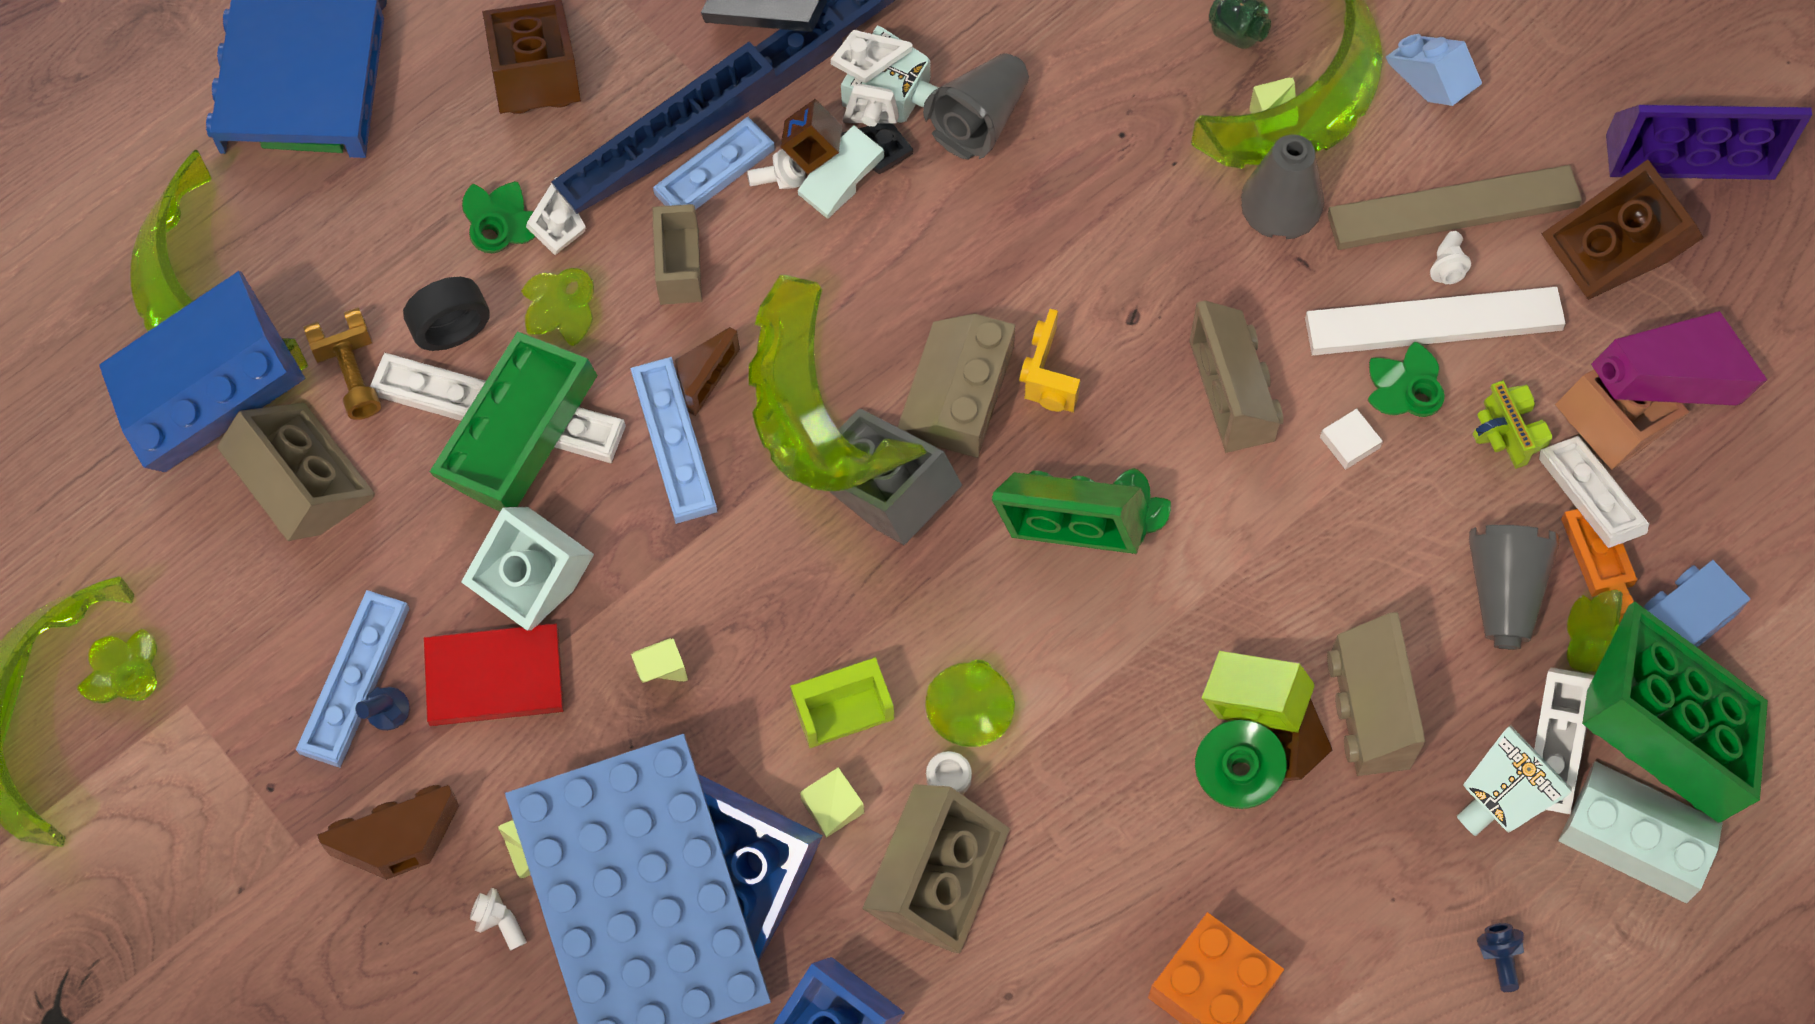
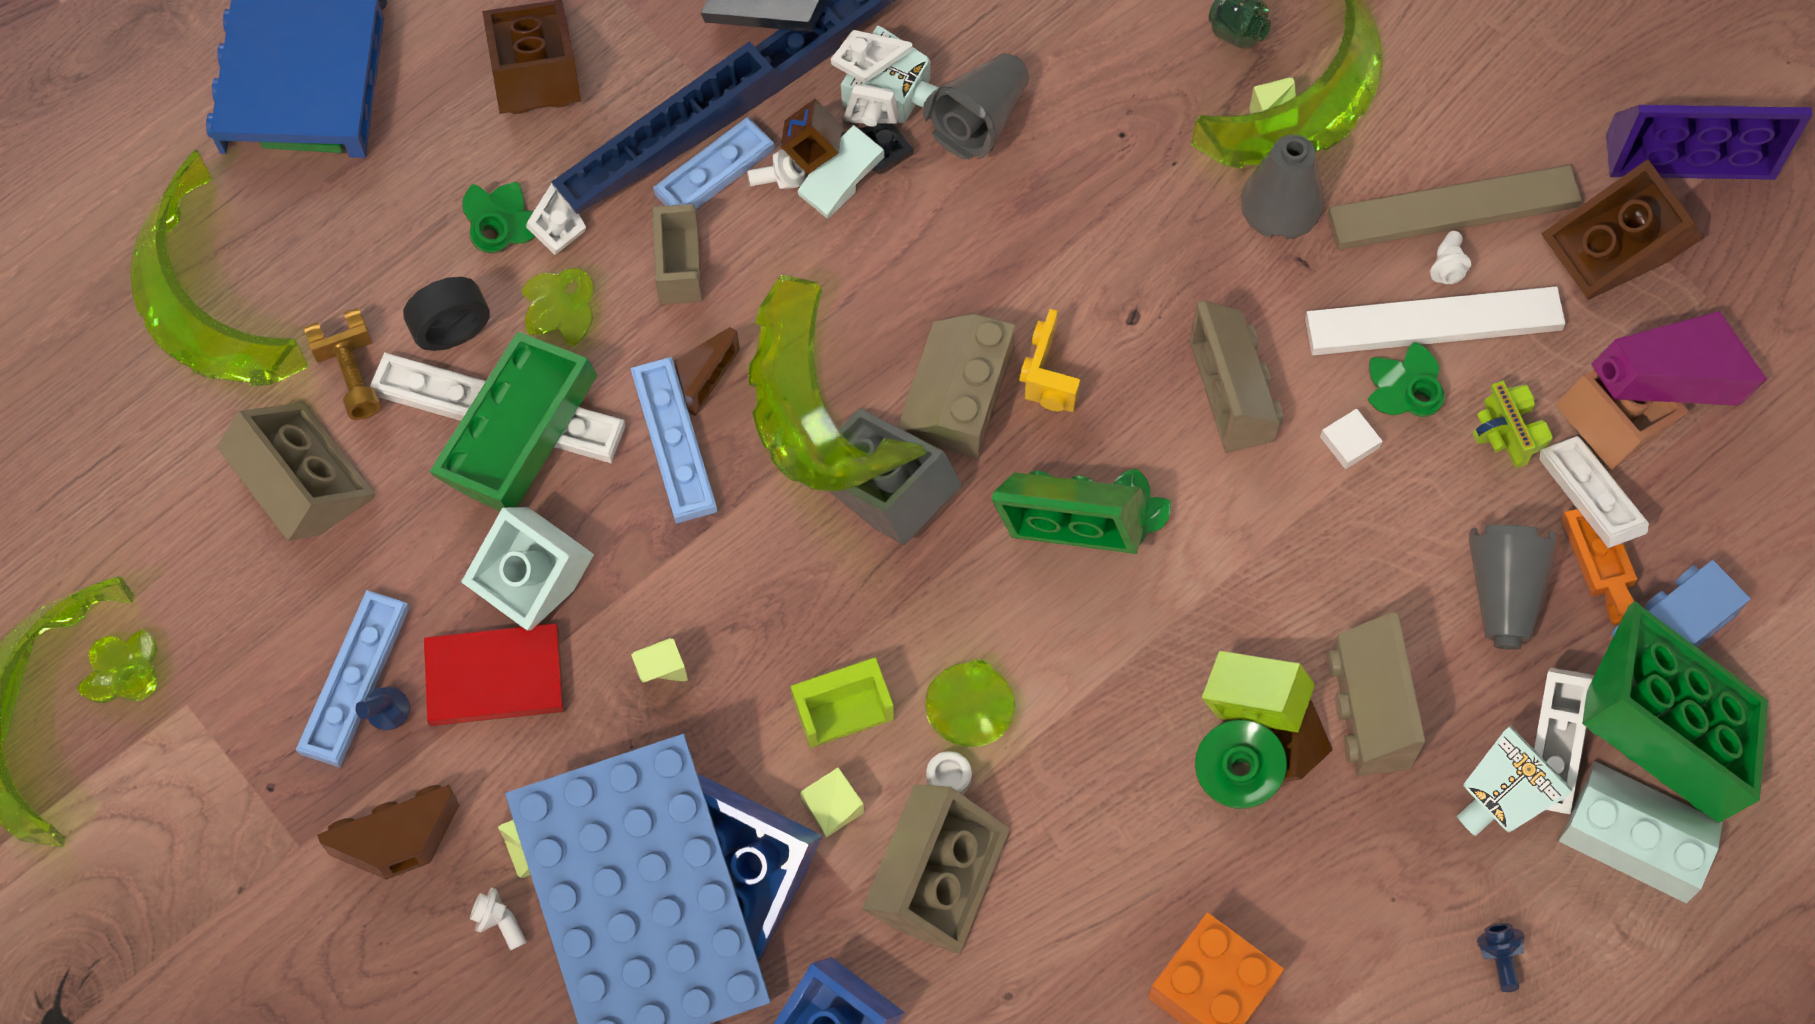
(196, 373): blue slope -> none
(1436, 68): light blue slope -> none
(1591, 629): clear neon green plate -> none

